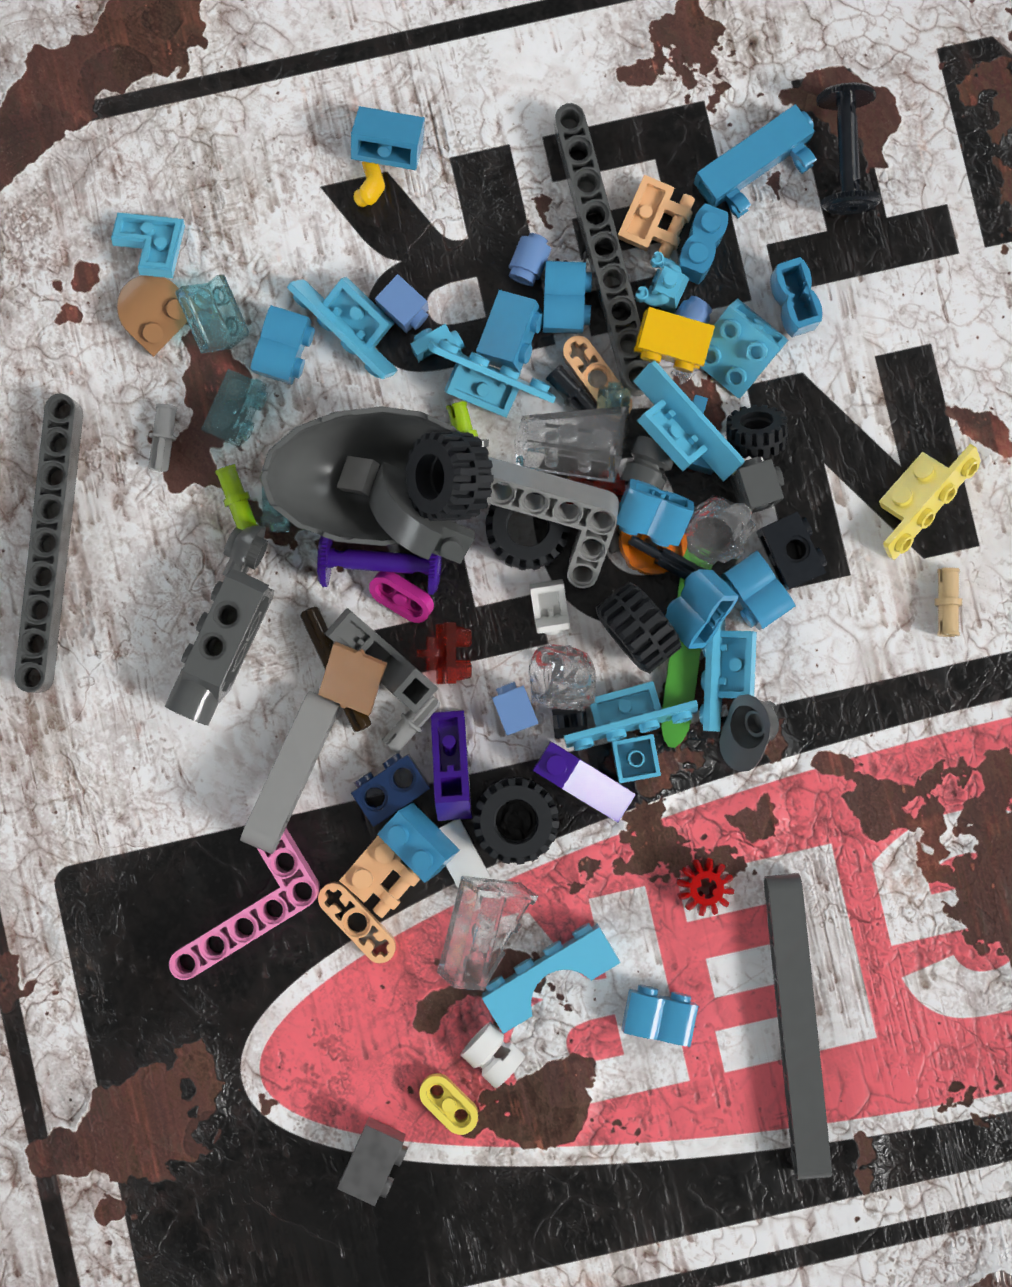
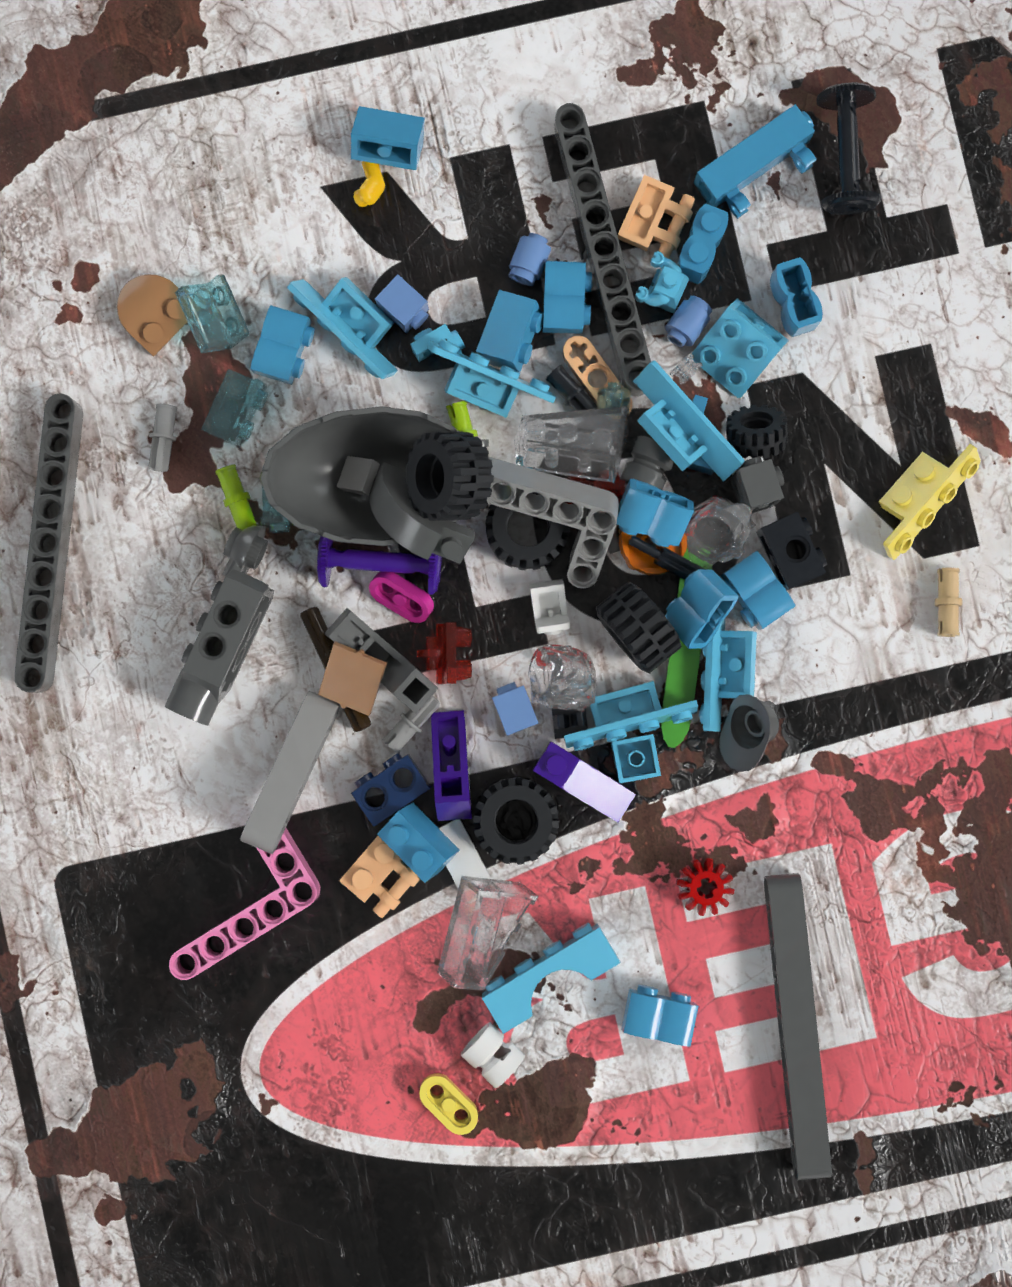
(156, 236): medium azure tile -> none
(372, 1162): flat silver brick -> none
(380, 935): light nougat beam -> none
(673, 340): yellow brick -> none

